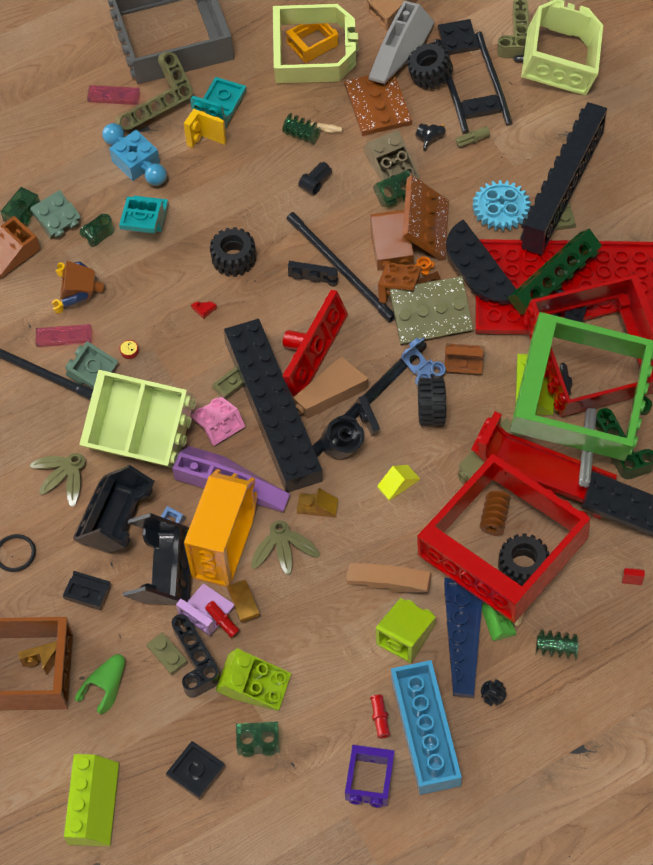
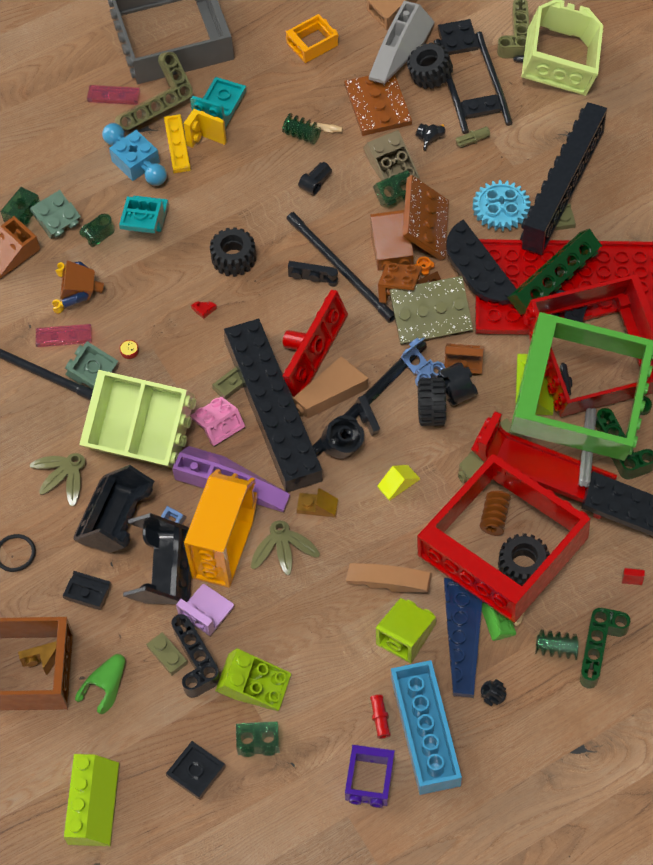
(177, 143): none -> yellow tile
(221, 618): red axle -> none
(243, 601): pearl gold slope -> none
(313, 15): yellowish green container -> none
(458, 383): none -> black brick
(596, 648): none -> dark green beam

